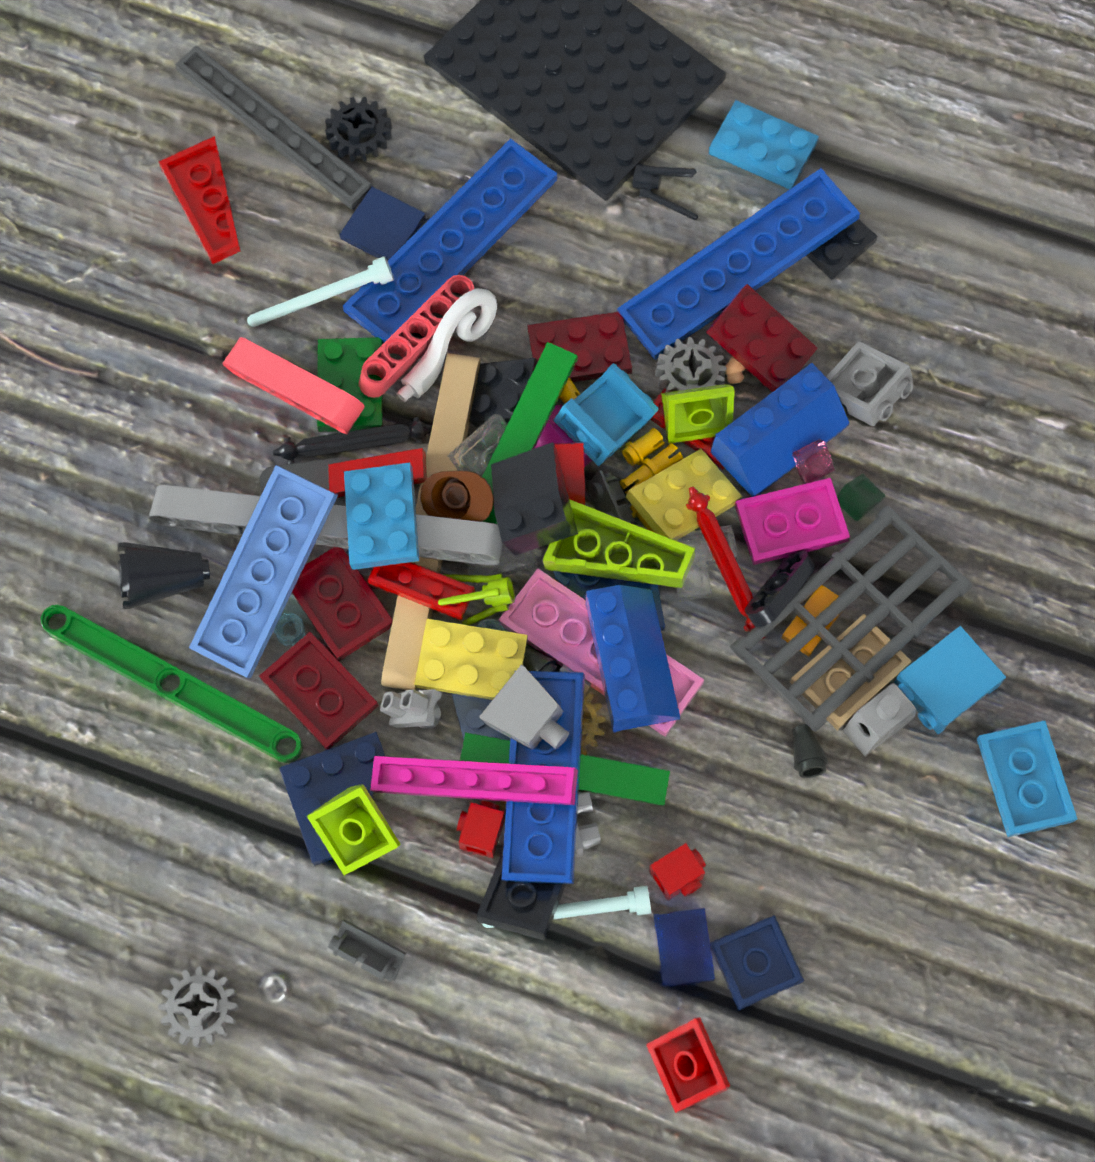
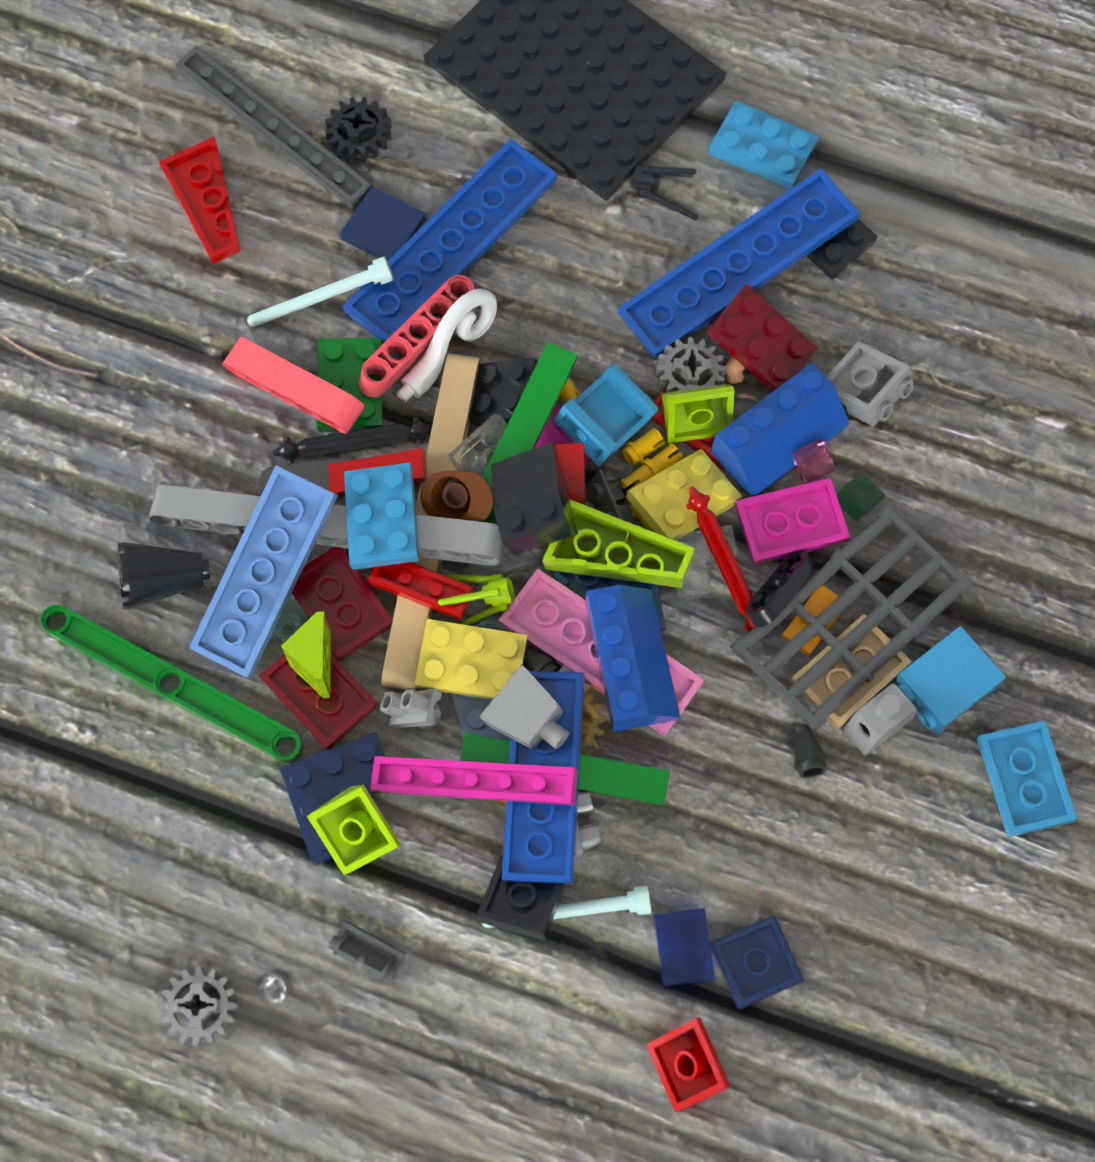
(310, 653): none -> lime slope
(481, 828): red brick -> none
(594, 338): dark red plate -> none
(678, 872): red brick -> none

